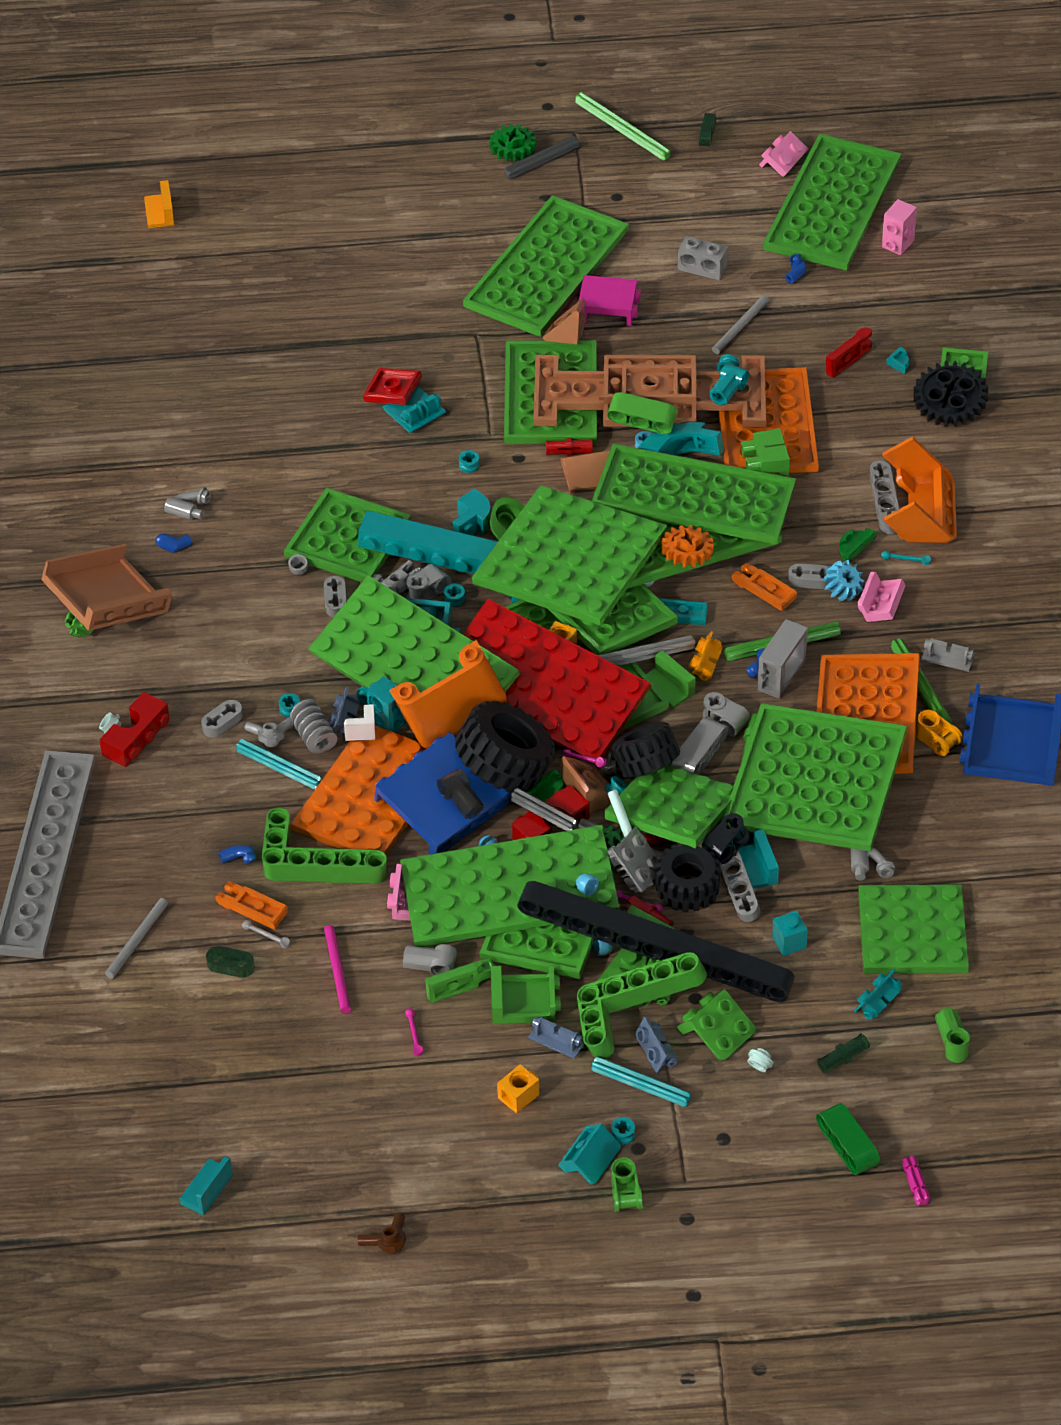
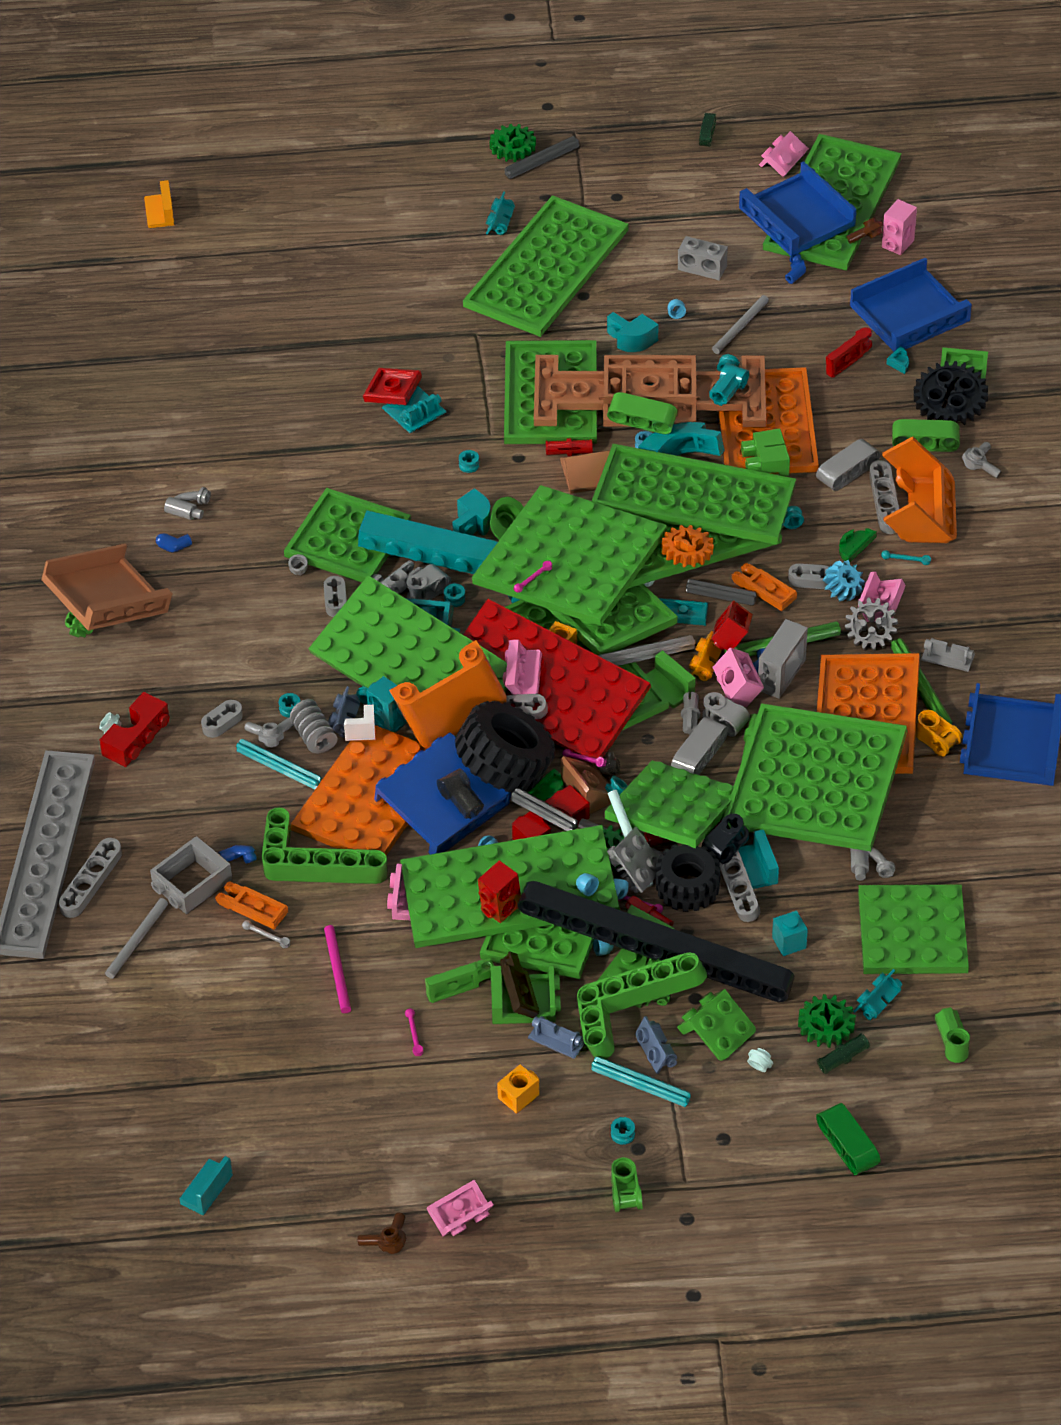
(95, 879): none -> light grey beam
(205, 856): none -> light grey window
(230, 961): clear green beam -> none
(429, 959): light grey piece -> none
(458, 1208): none -> bright pink bracket
(499, 891): none -> red brick
(500, 217): none -> teal hinge
(519, 986): none -> dark brown hinge
(522, 669): none -> bright pink bracket
(527, 701): none -> light grey beam
(547, 566): none -> dark pink hinge
(569, 326): nougat slope -> none
(591, 1153): teal panel -> none
(610, 297): dark pink panel -> none
(621, 888): none -> medium azure hinge
(623, 126): axle -> none
(632, 335): none -> teal brick
(646, 749): black tyre -> none
(679, 311): none -> medium azure hinge
(690, 712): none -> light grey axle
(721, 592): none -> dark grey axle
(731, 626): none -> red brick
(738, 677): none -> bright pink brick
(797, 520): none -> teal bush
(799, 211): none -> blue panel
(836, 1026): none -> green gear
(847, 464): none -> light grey beam
(870, 610): none -> light grey gear
(872, 229): none -> reddish brown piece
(908, 306): none -> blue panel
(916, 1180): dark pink axle -> none
(932, 434): none -> bright green beam
(975, 458): none -> light grey piece

